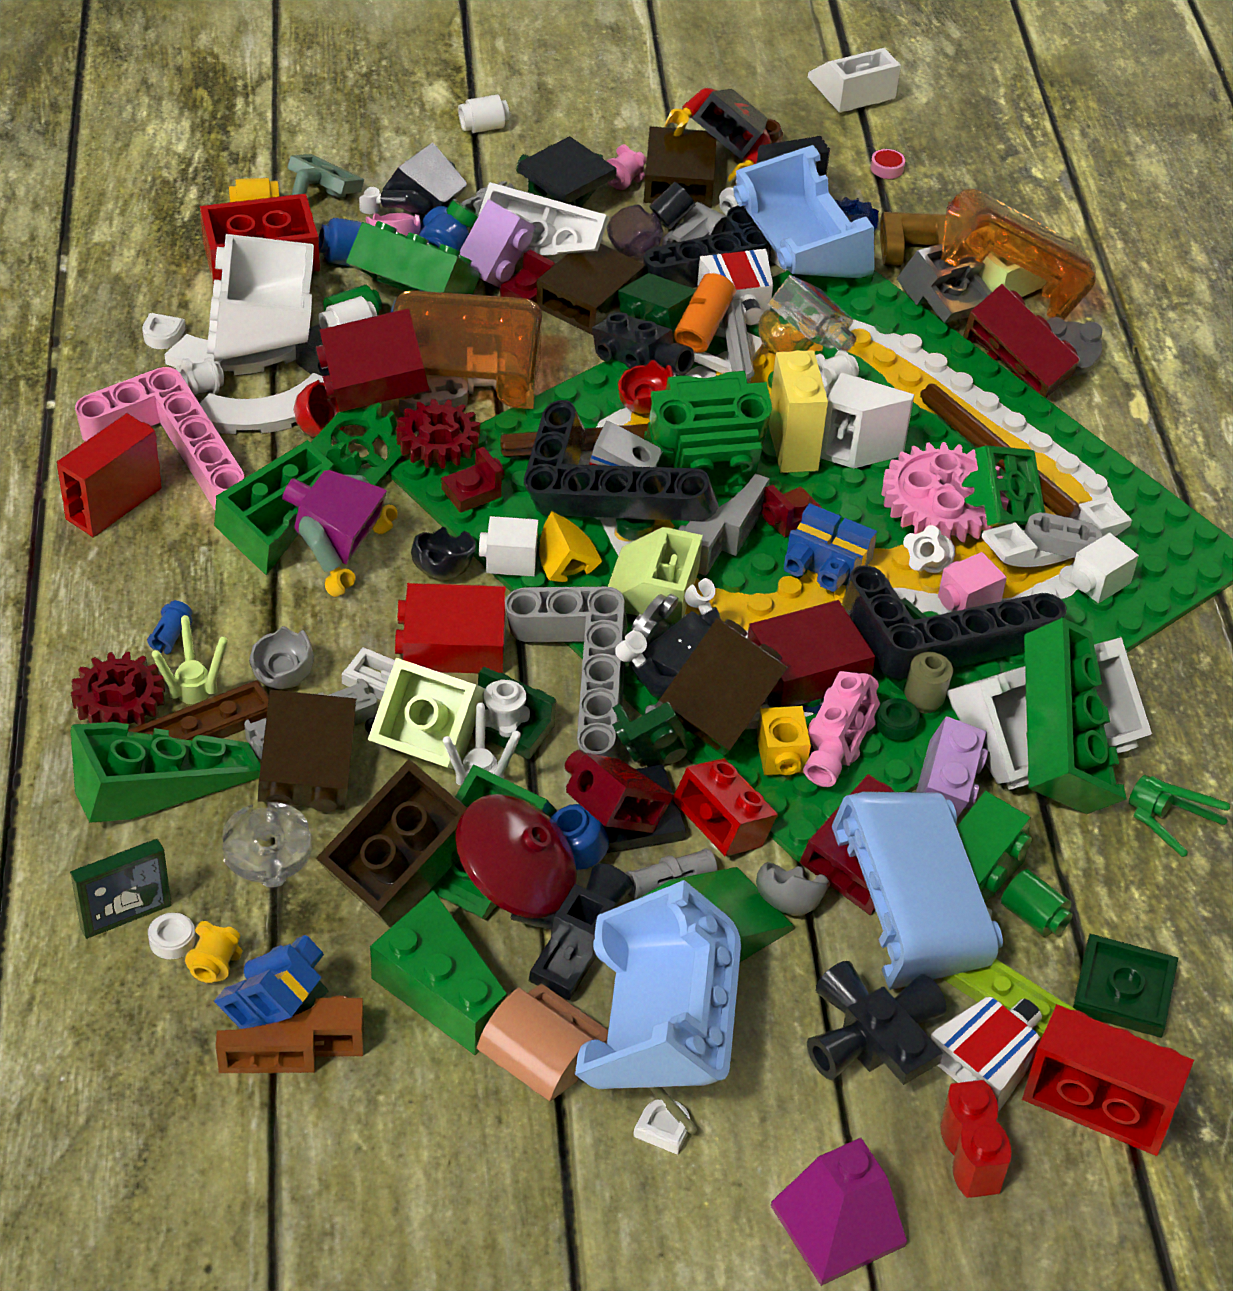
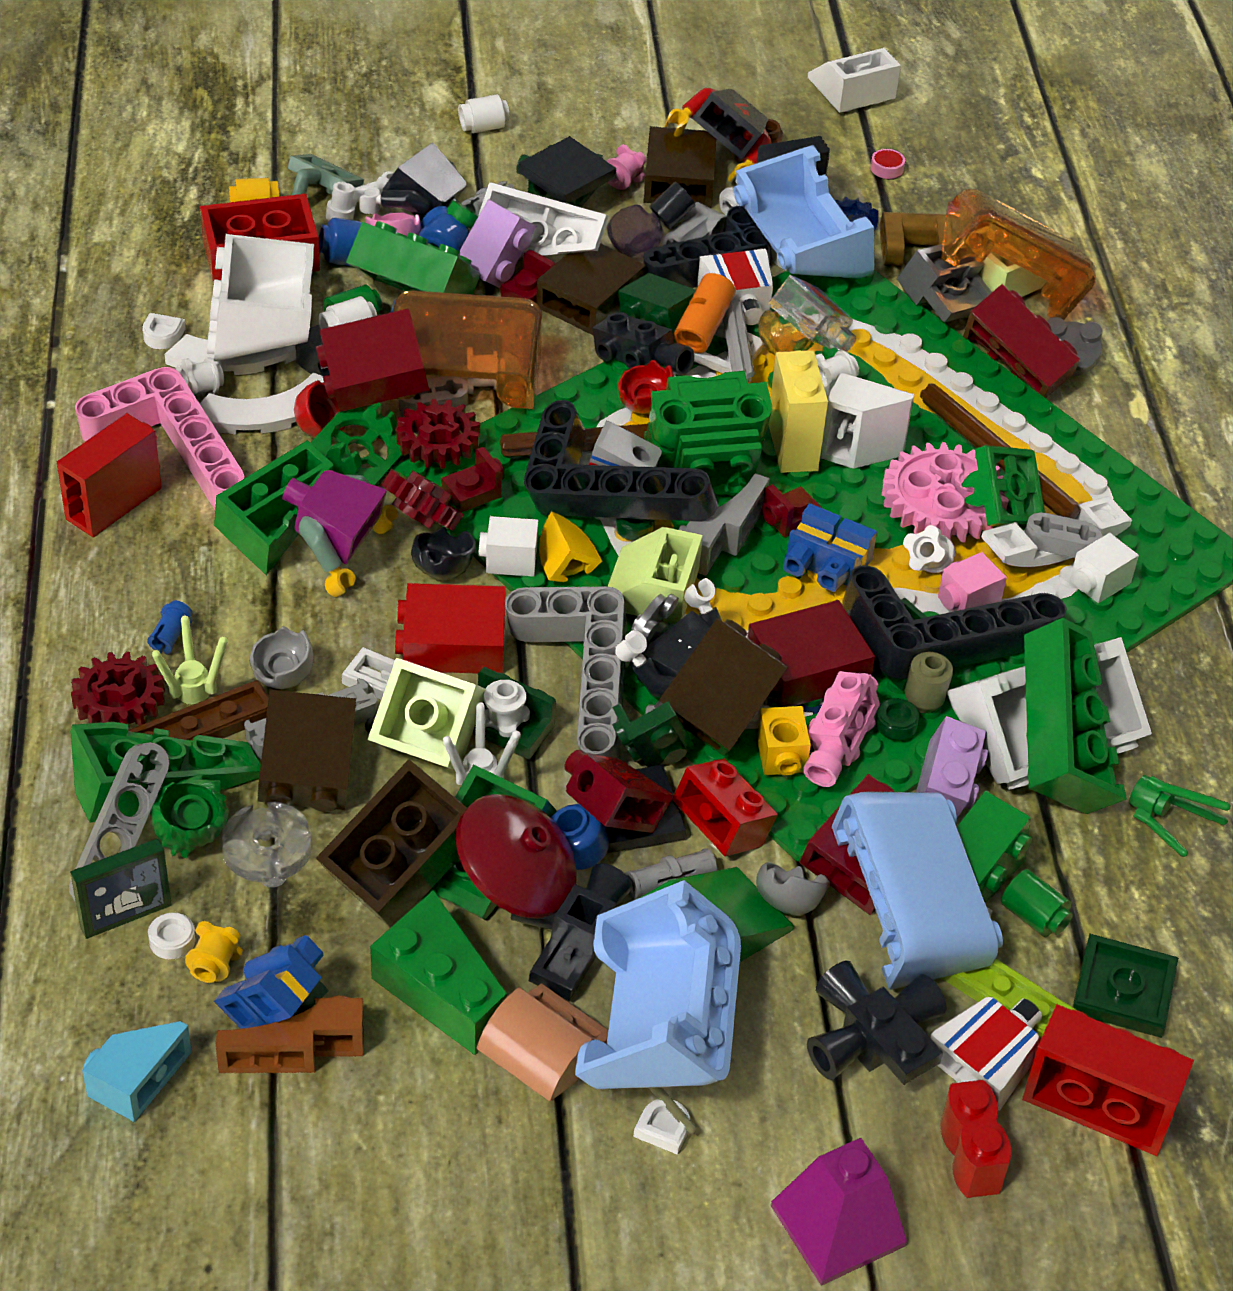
(110, 817): none -> light grey beam
(135, 1067): none -> medium azure slope
(189, 814): none -> green hair
(345, 197): none -> white brick
(422, 499): none -> dark red gear

